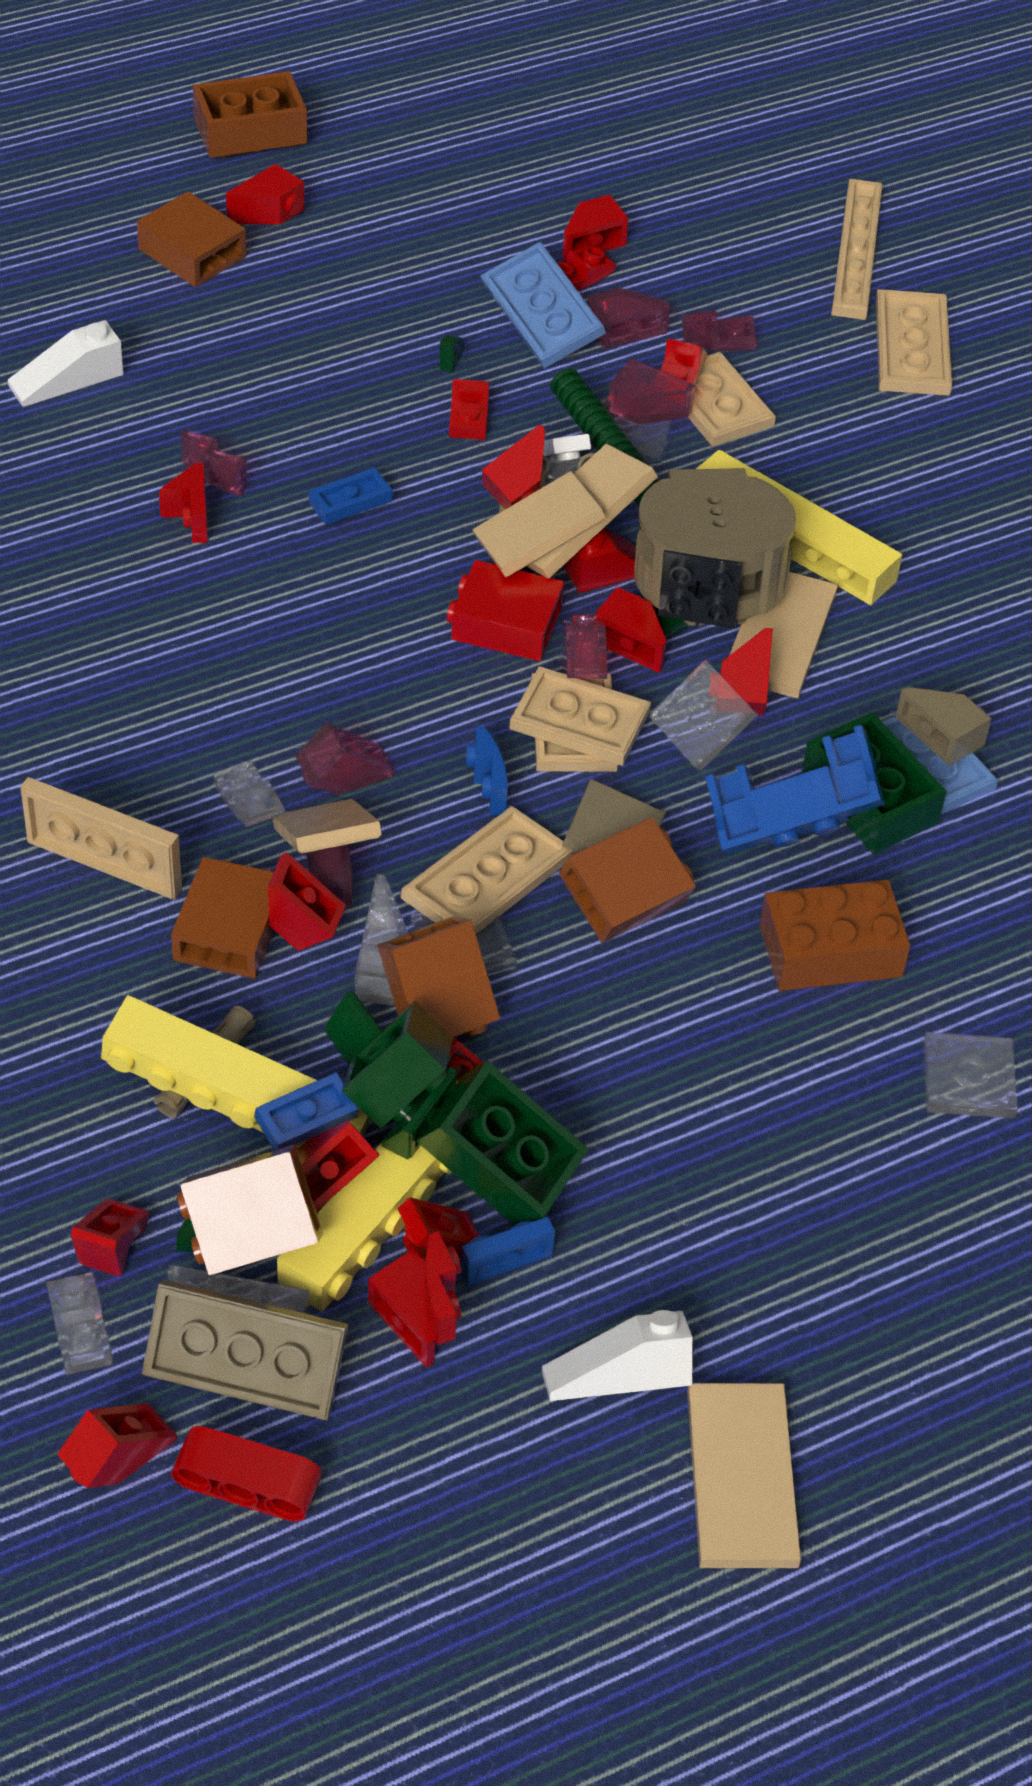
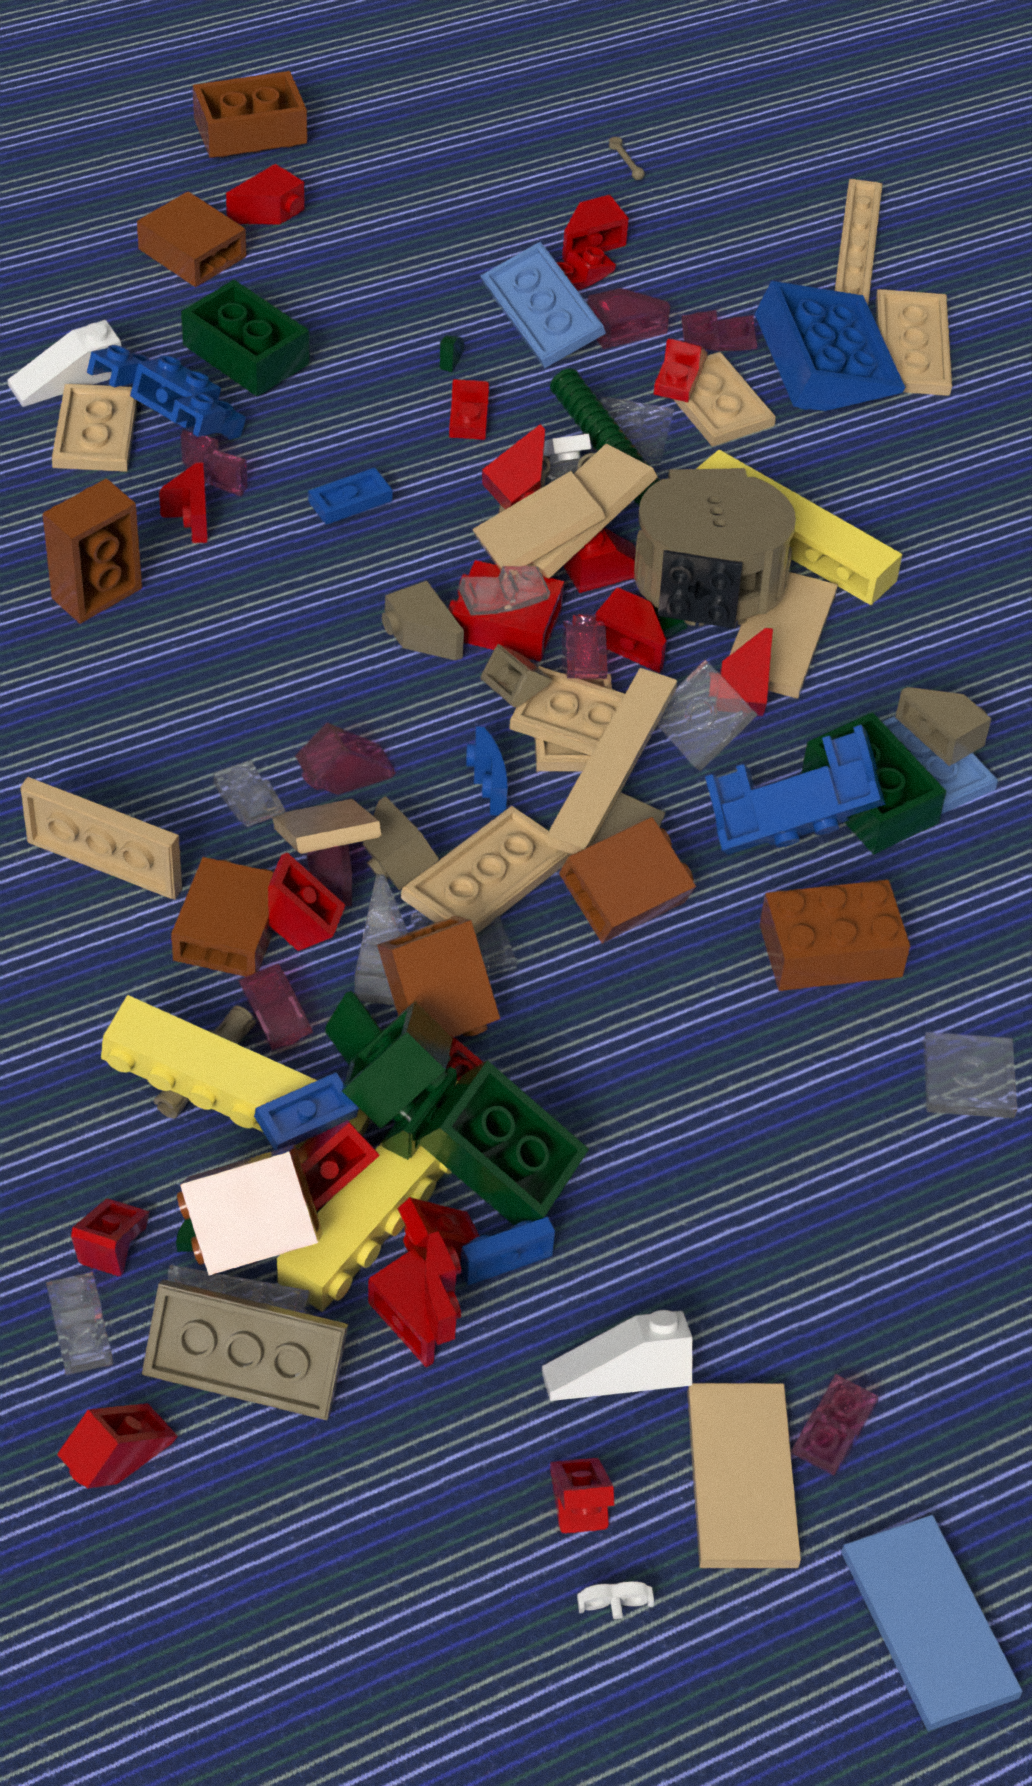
(92, 550): none -> dark orange brick
(95, 428): none -> tan tile
(170, 390): none -> blue bracket
(245, 337): none -> dark green brick
(246, 1473): red beam -> none
(275, 1007): none -> clear pink slope
(401, 849): none -> dark tan slope
(423, 622): none -> dark tan slope
(511, 590): none -> clear slope
(513, 676): none -> dark tan slope
(581, 1494): none -> red slope
(611, 762): none -> tan tile
(616, 144): none -> dark tan hinge
(617, 1594): none -> white piece
(649, 394): clear pink slope -> none
(826, 347): none -> blue slope
(835, 1425): none -> clear pink slope
(931, 1622): none -> medium blue tile

